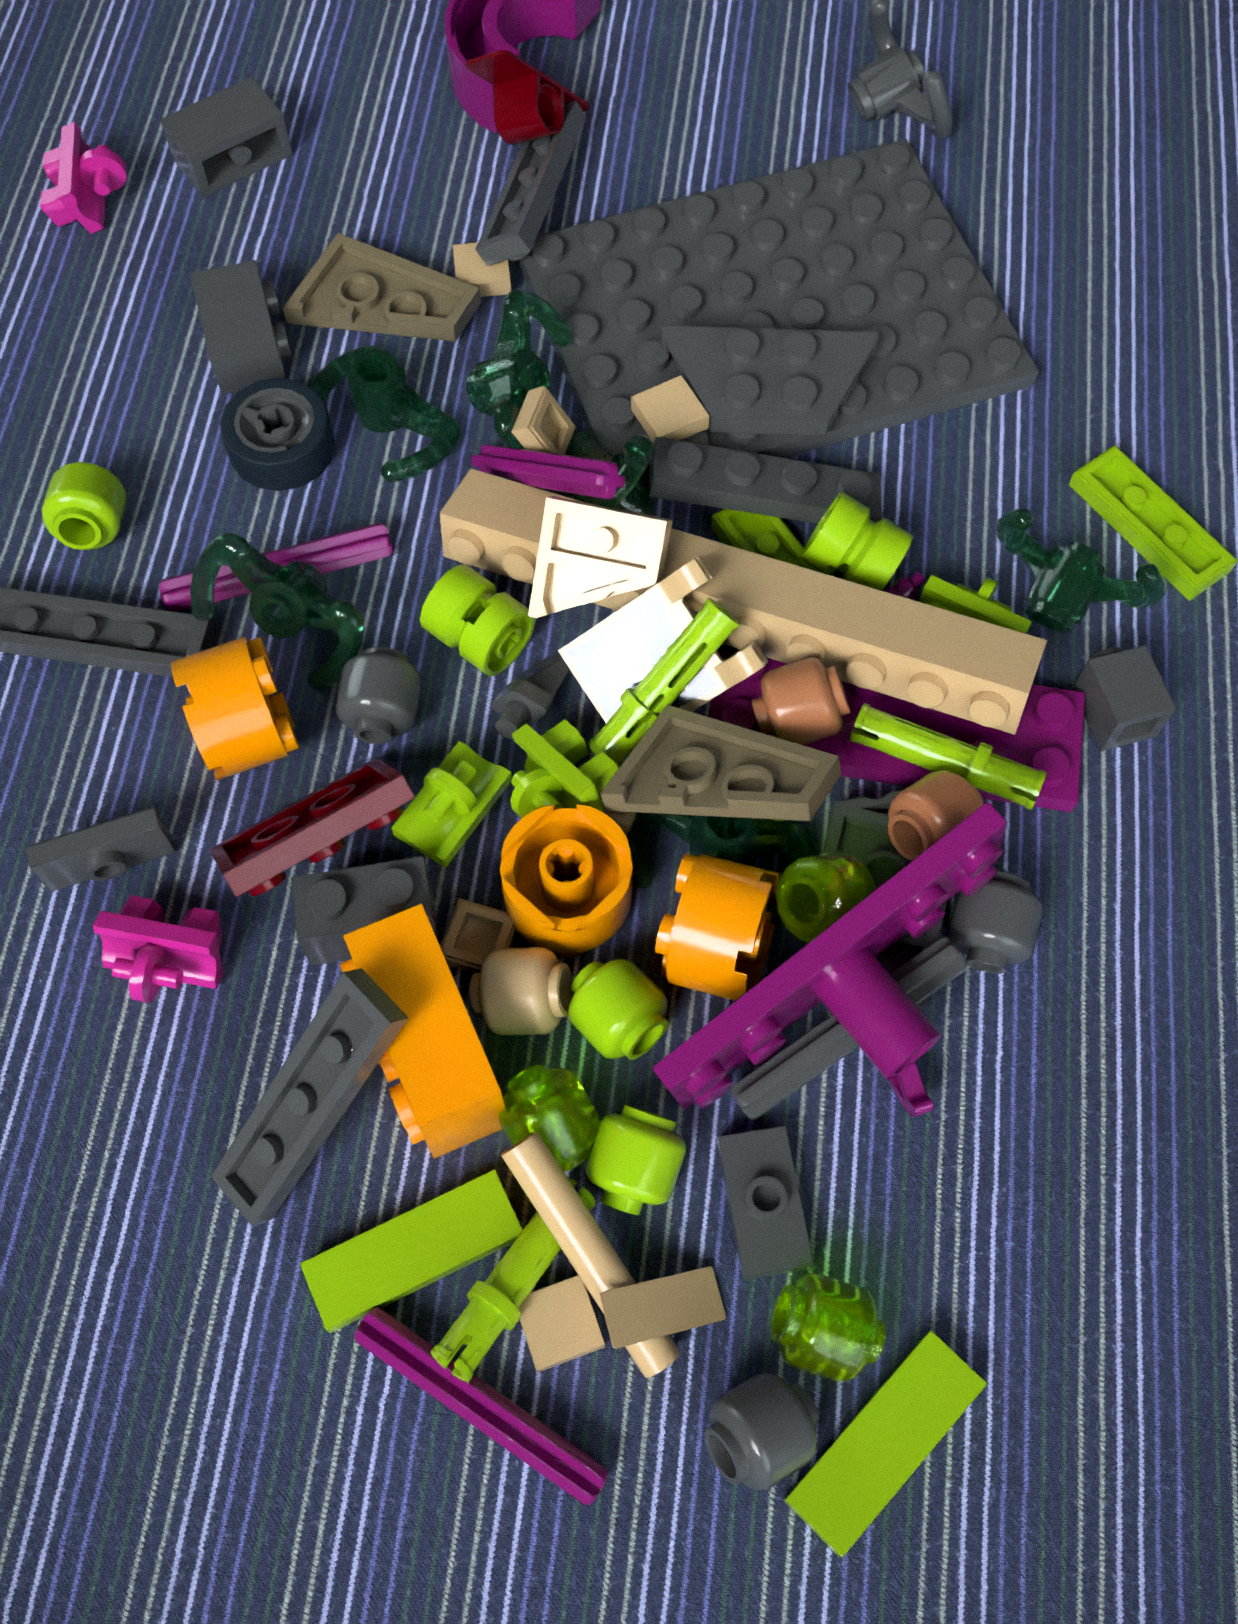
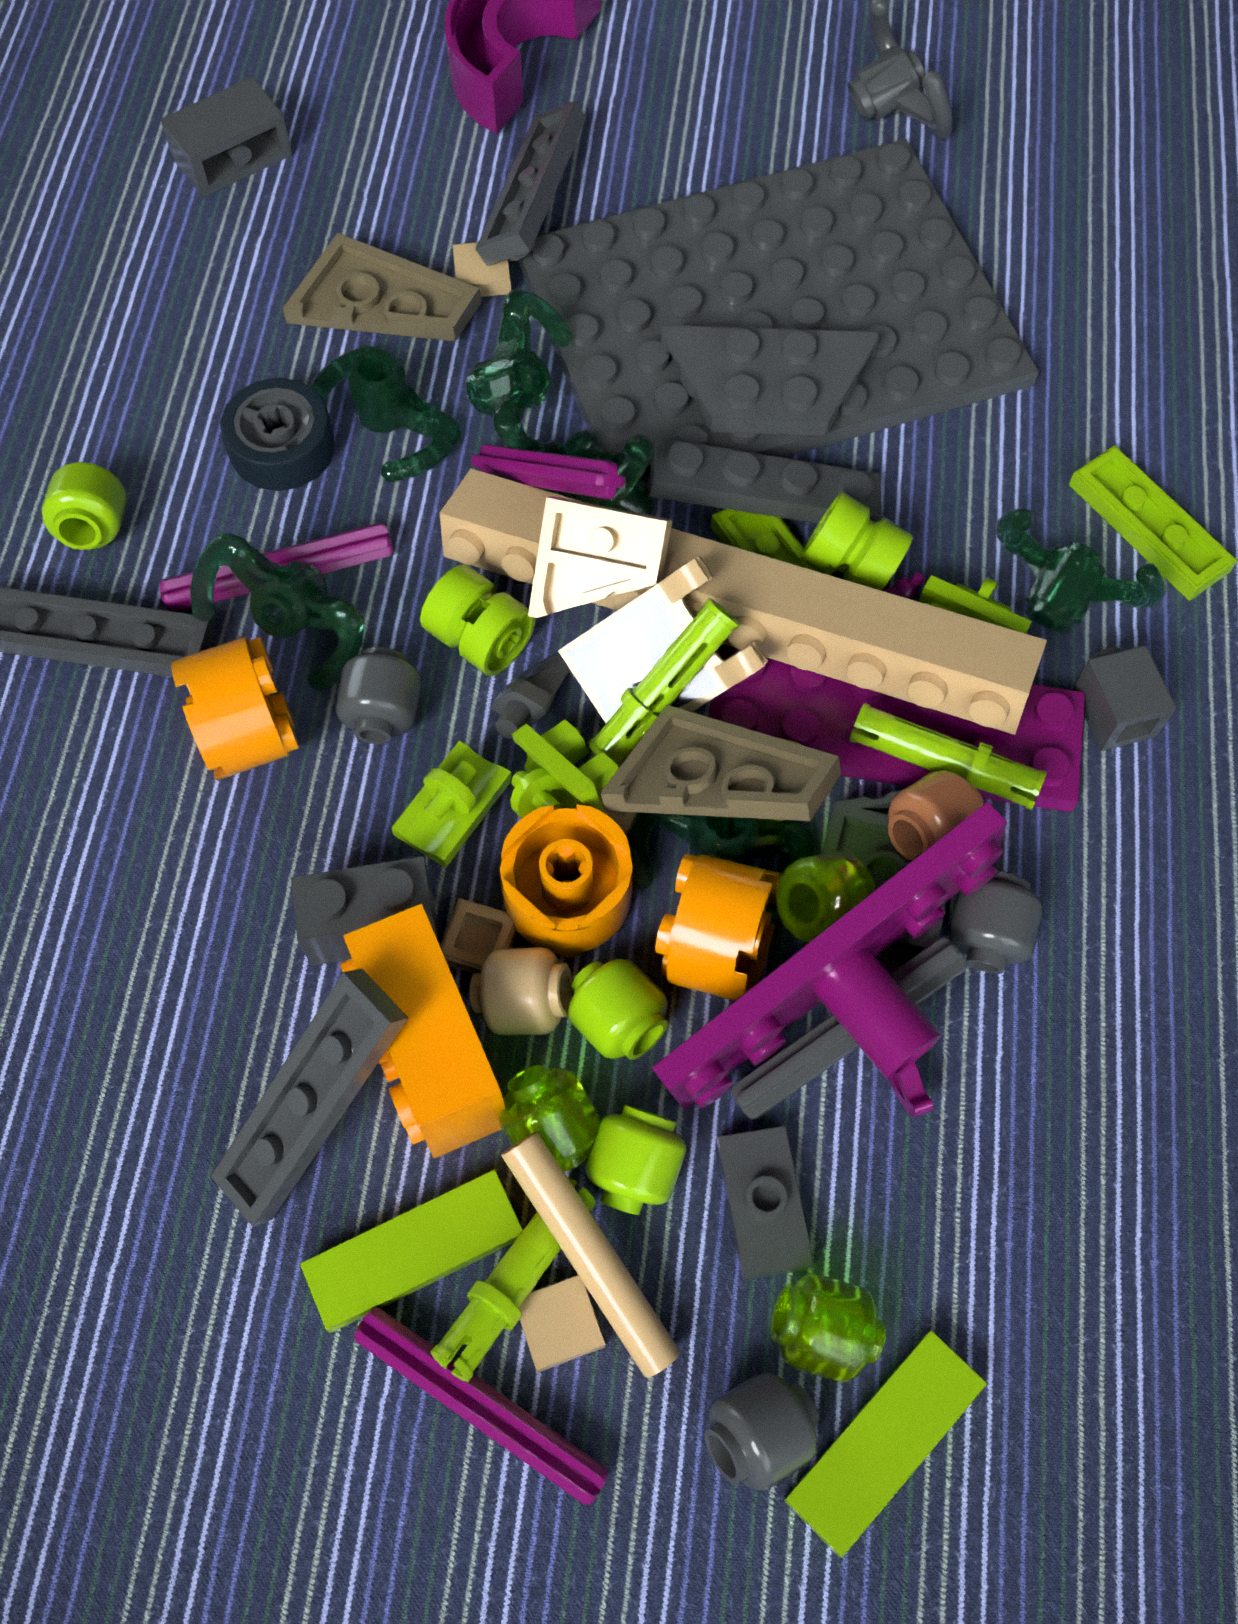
(81, 180): dark pink hips -> none
(100, 850): dark grey plate -> none
(160, 953): dark pink hips -> none
(239, 325): dark grey brick -> none
(311, 827): dark red plate -> none
(525, 99): dark red piece -> none
(543, 423): tan tile -> none
(662, 1306): tan sticker -> none
(670, 410): tan tile -> none
(801, 702): nougat head -> none

